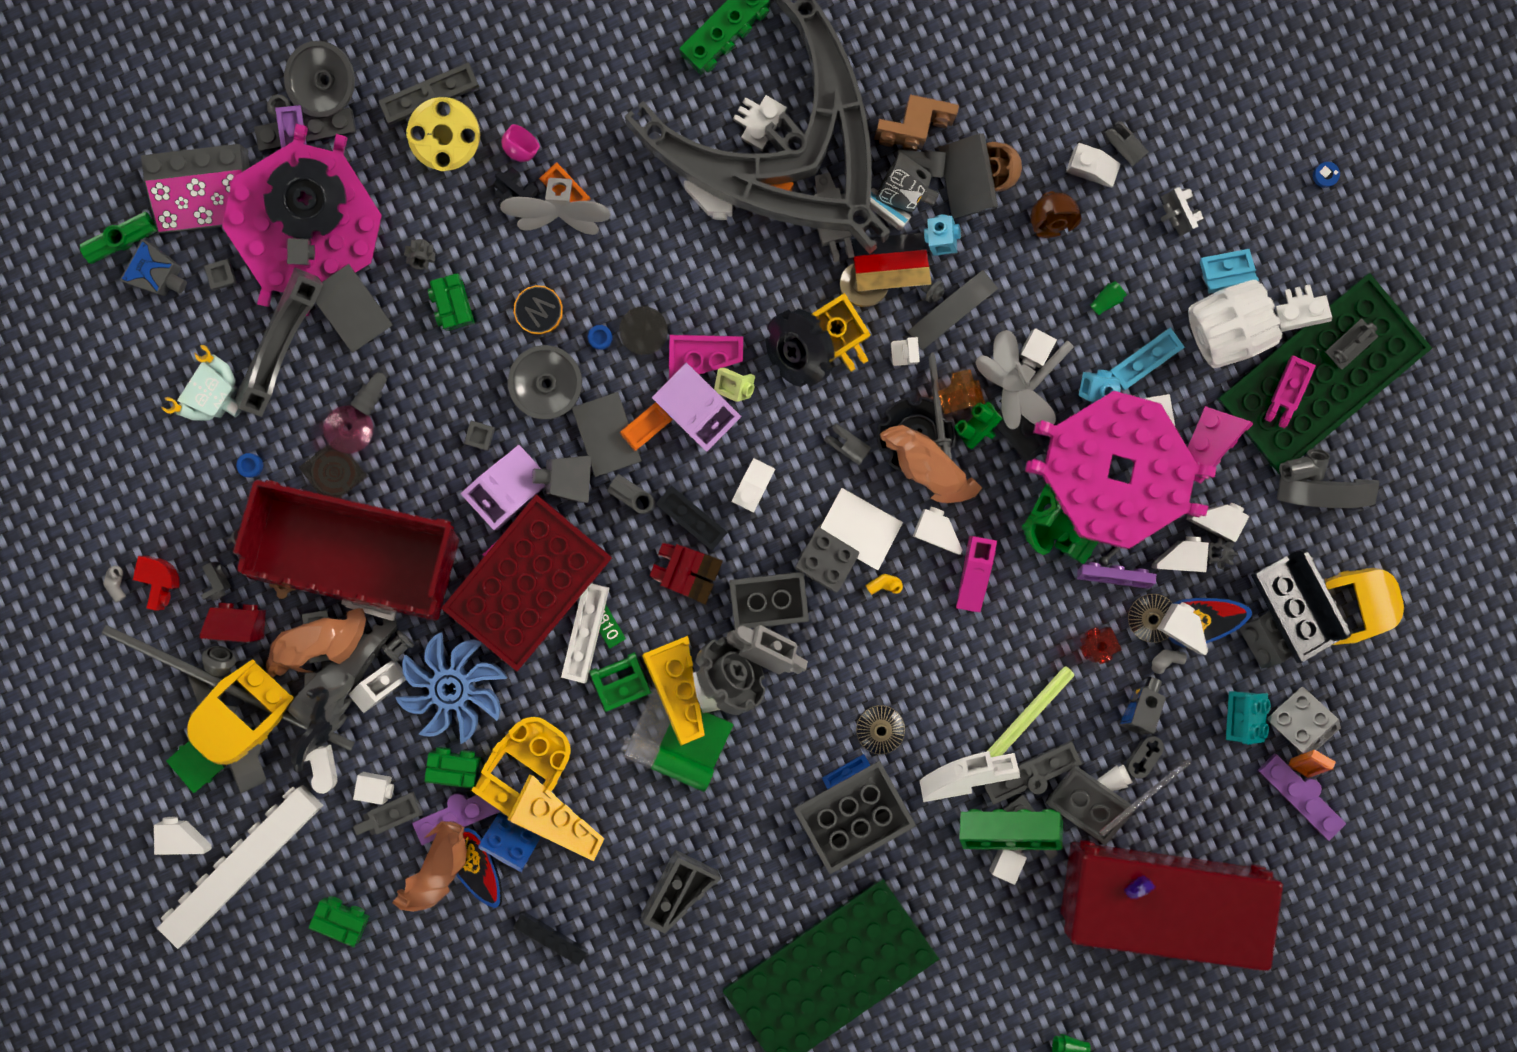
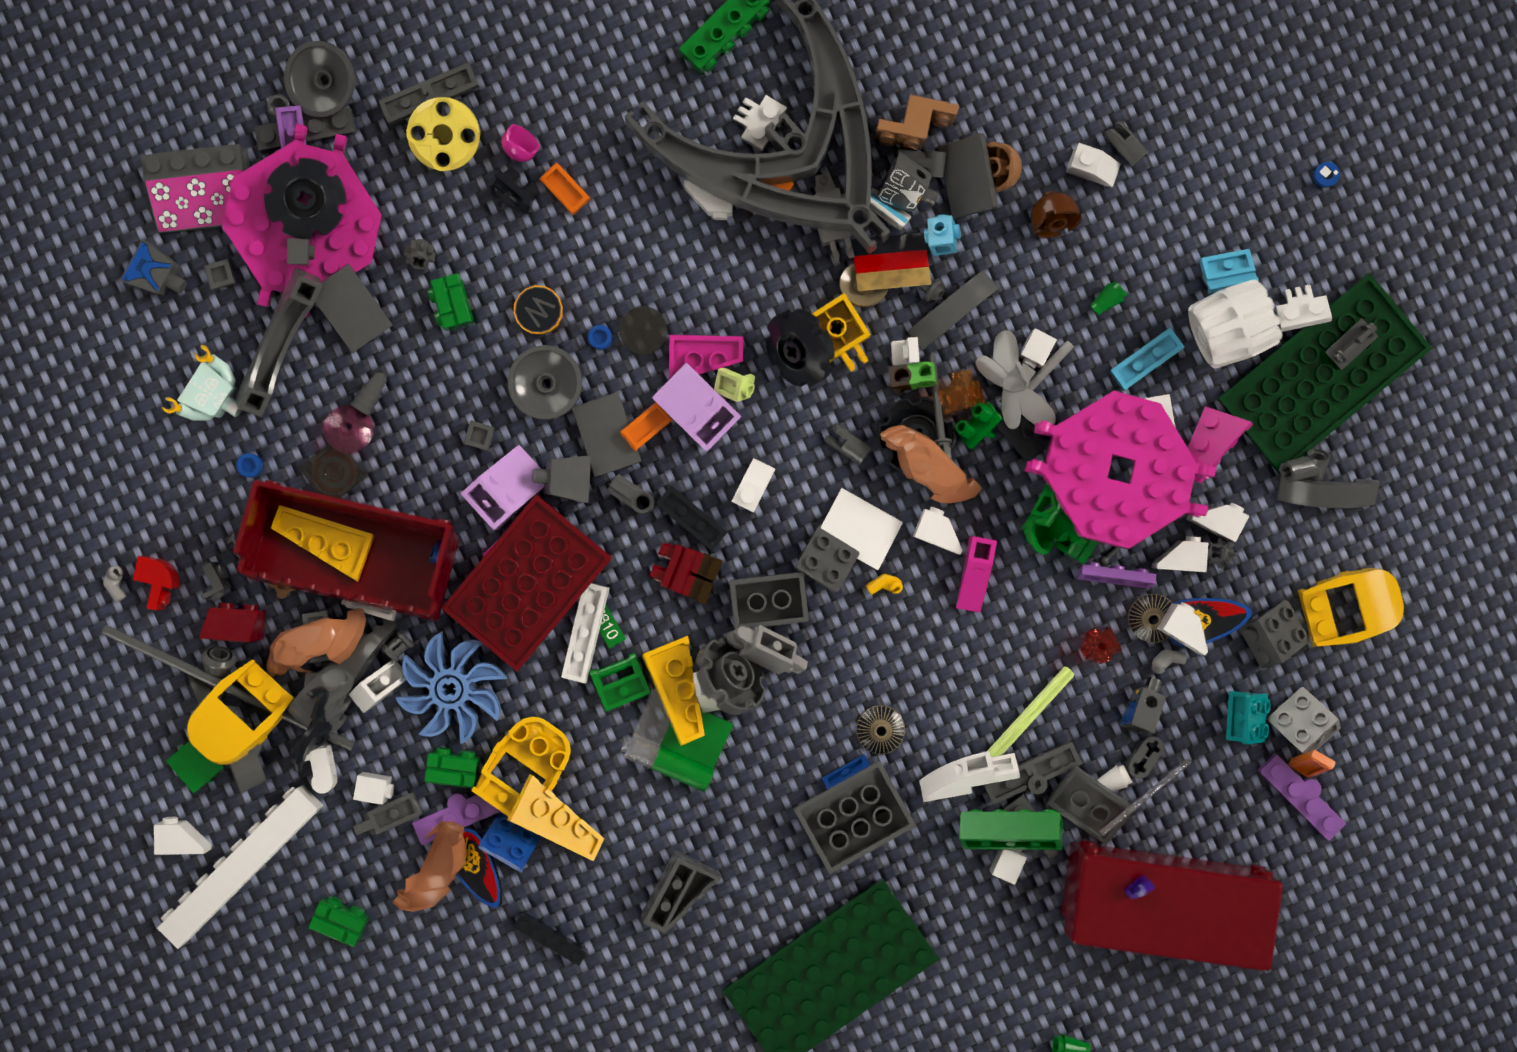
(105, 244): green piece -> none
(329, 541): none -> yellow wing
(435, 551): none -> blue tile
(538, 212): light grey piece -> none
(912, 376): none -> leg
(1098, 384): medium azure brick -> none
(1179, 212): dark grey hips -> none
(1290, 389): dark pink hinge -> none
(1301, 604): black bracket -> none

